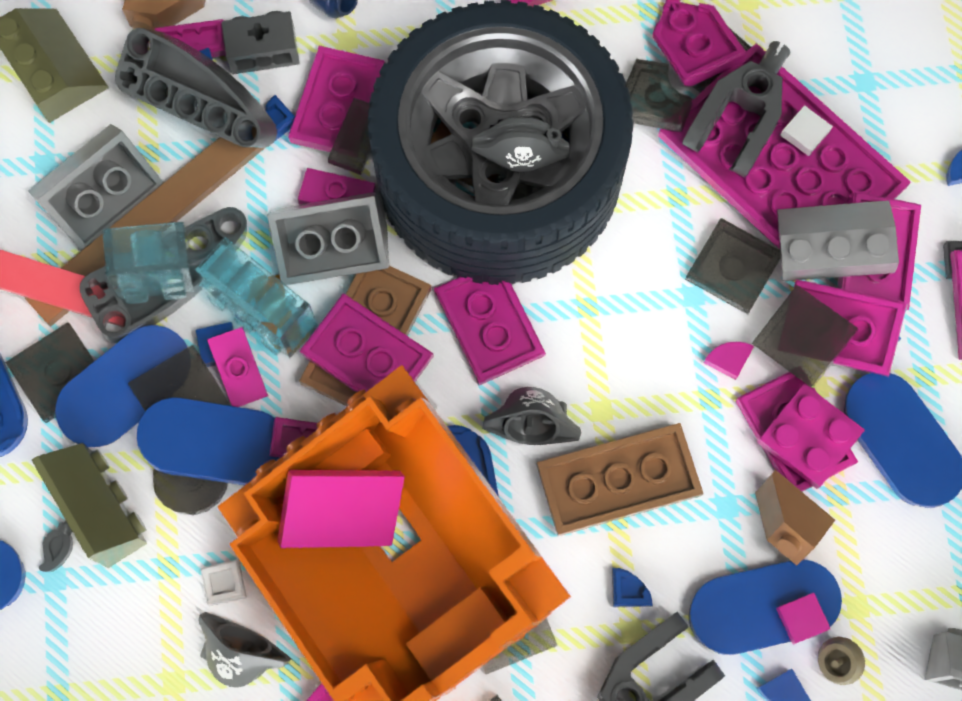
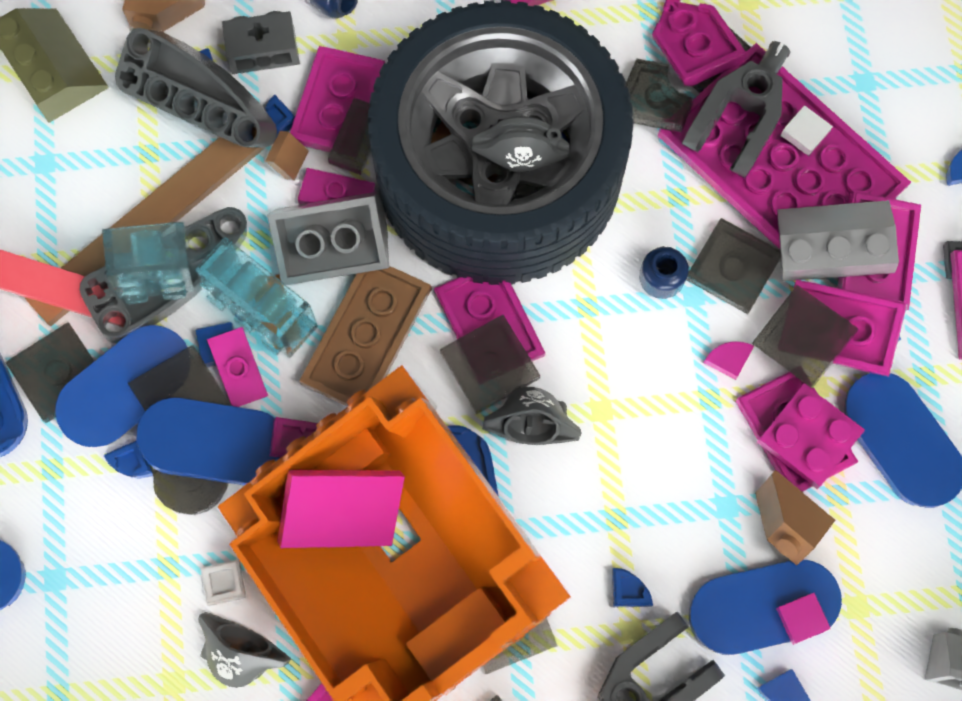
(57, 548): dark grey piece -> none
(91, 503): olive slope -> none
(96, 186): light grey slope -> none
(129, 461): none -> blue tile
(199, 35): dark pink plate -> none
(287, 155): none -> medium nougat tile
(362, 347): dark pink tile -> none
(489, 364): none -> clear smoke tile
(619, 479): medium nougat plate -> none
(663, 272): none -> dark blue head
(841, 660): dark tan hat -> none

